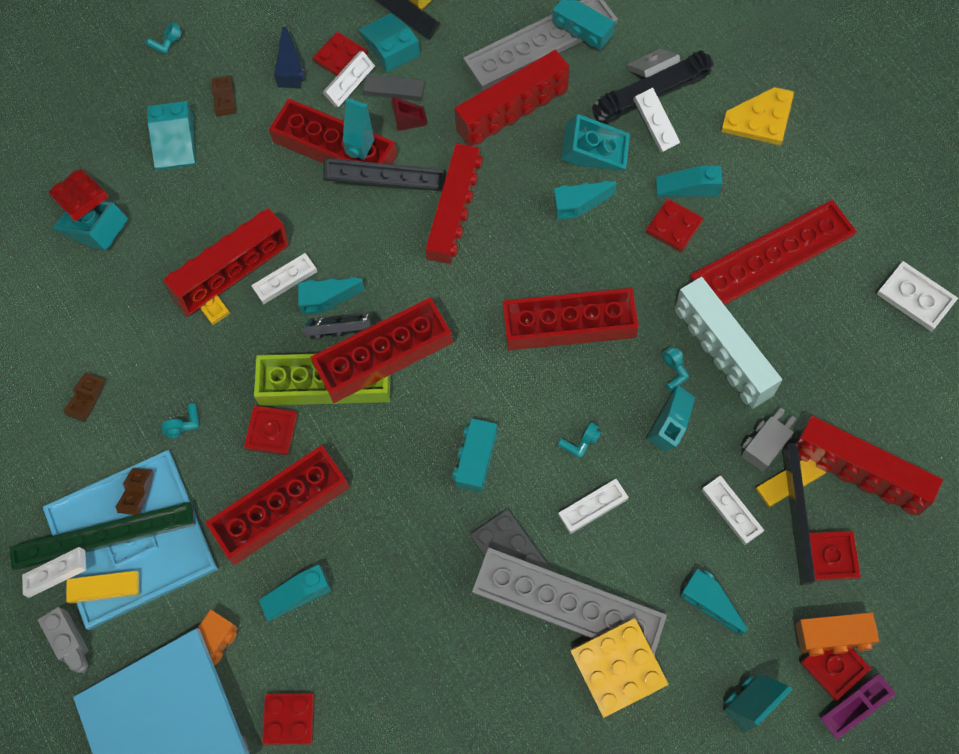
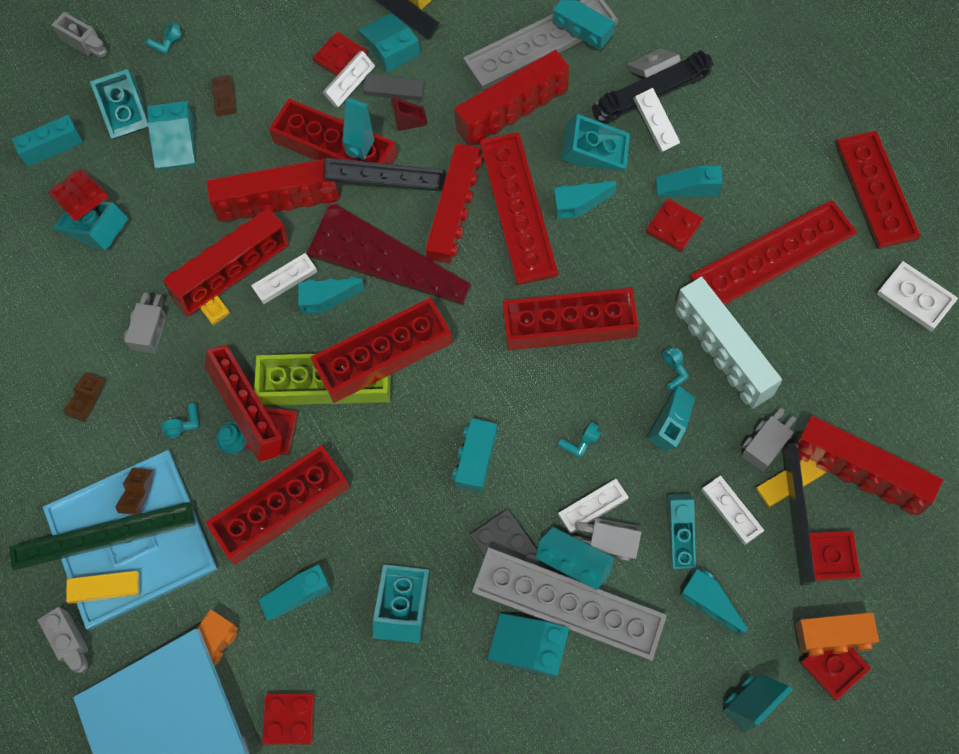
(47, 140): none -> teal brick
(54, 572): white plate -> none
(78, 35): none -> light grey hinge
(120, 103): none -> teal slope
(146, 325): none -> light grey hinge
(230, 438): none -> teal plate
(243, 403): none -> red brick
(272, 188): none -> red brick
(288, 65): dark blue slope -> none
(338, 324): black plate -> none
(360, 247): none -> dark red wing
(400, 604): none -> teal slope
(518, 209): none -> red plate
(528, 645): none -> teal slope
(574, 558): none -> teal brick
(612, 537): none -> light grey hinge
(619, 667): yellow plate -> none
(681, 530): none -> teal slope
(761, 117): yellow plate -> none
(858, 706): magenta slope -> none
(877, 189): none -> red plate

